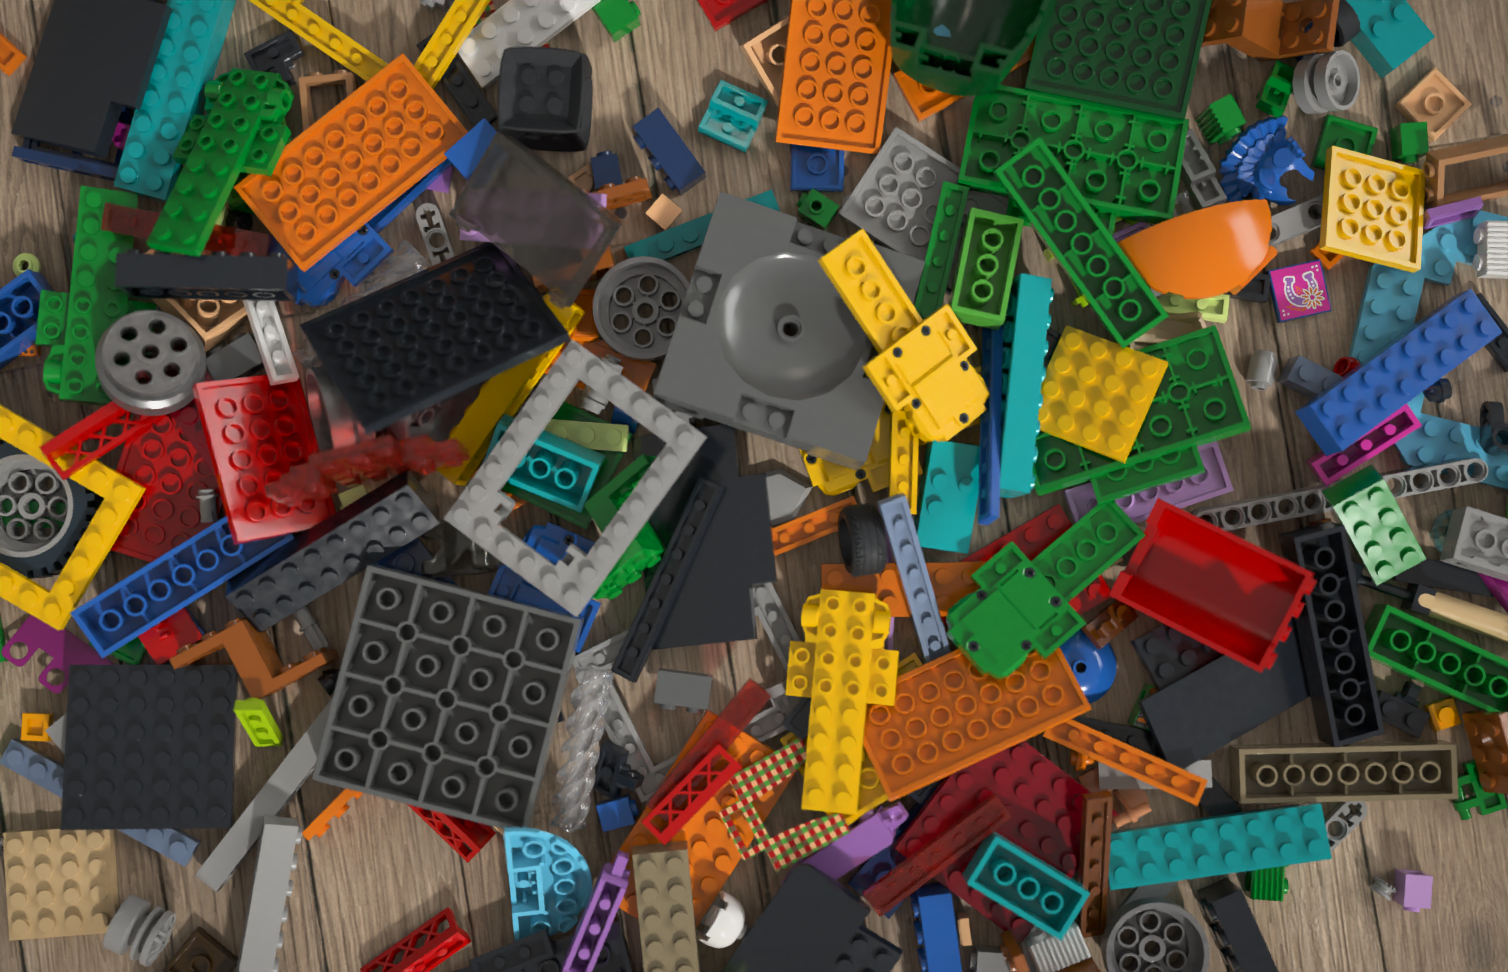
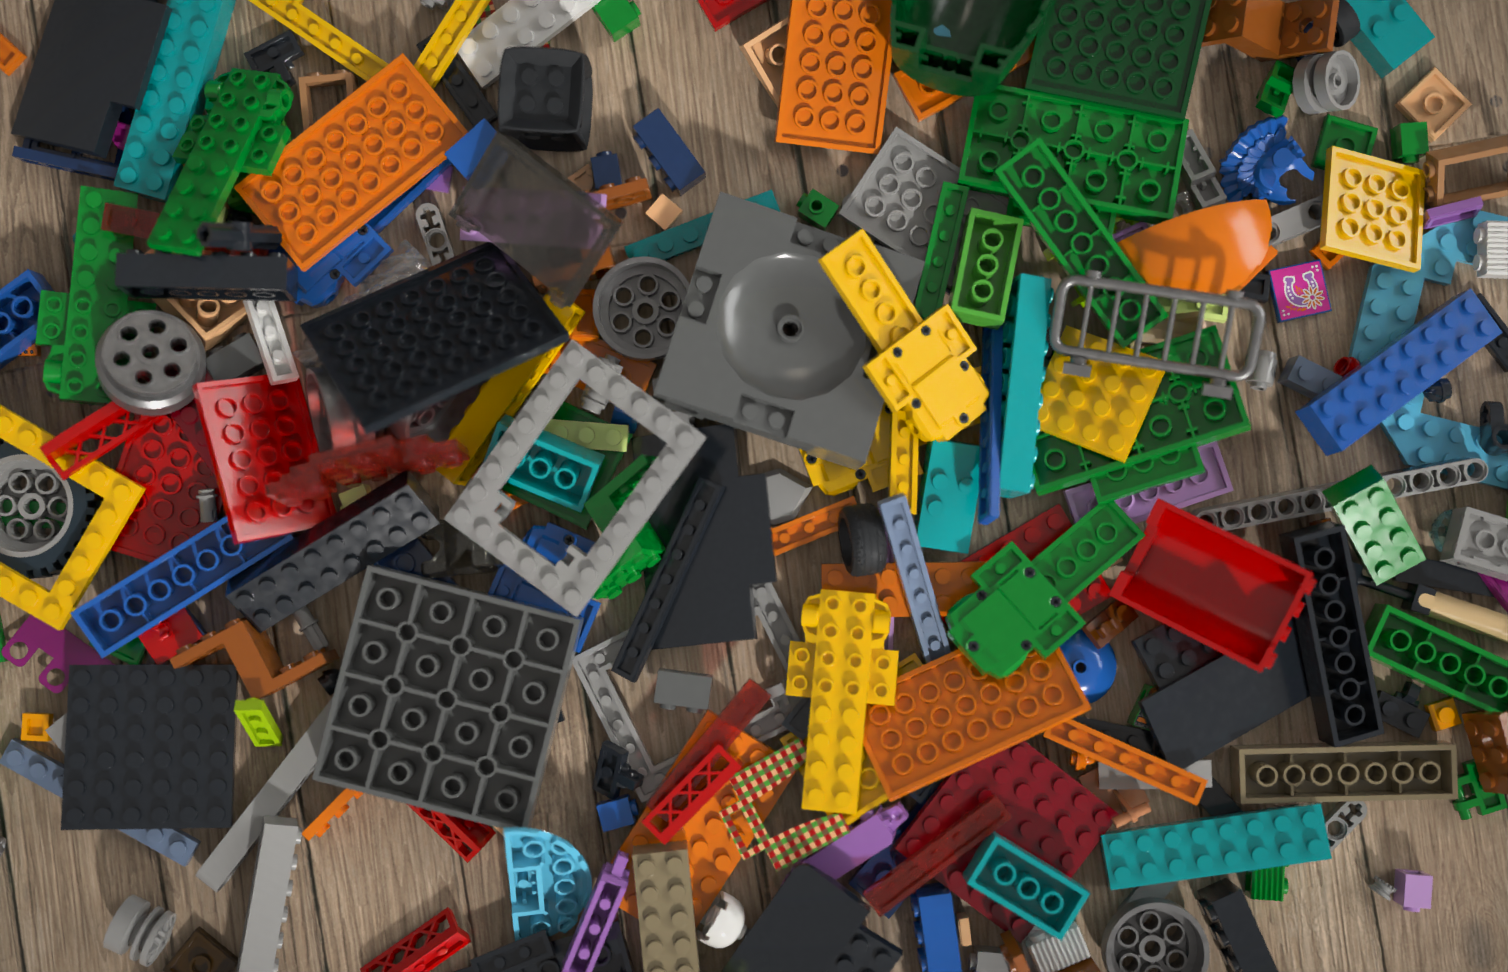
(33, 261): yellowish green plate -> none
(59, 882): tan plate -> none
(239, 235): none -> black piece
(582, 749): clear piece -> none
(733, 116): teal slope -> none
(816, 169): blue tile -> none
(1094, 861): reddish brown plate -> none
(1218, 376): none -> flat silver bar
(1221, 121): green brick -> none
(1392, 429): dark pink brick -> none

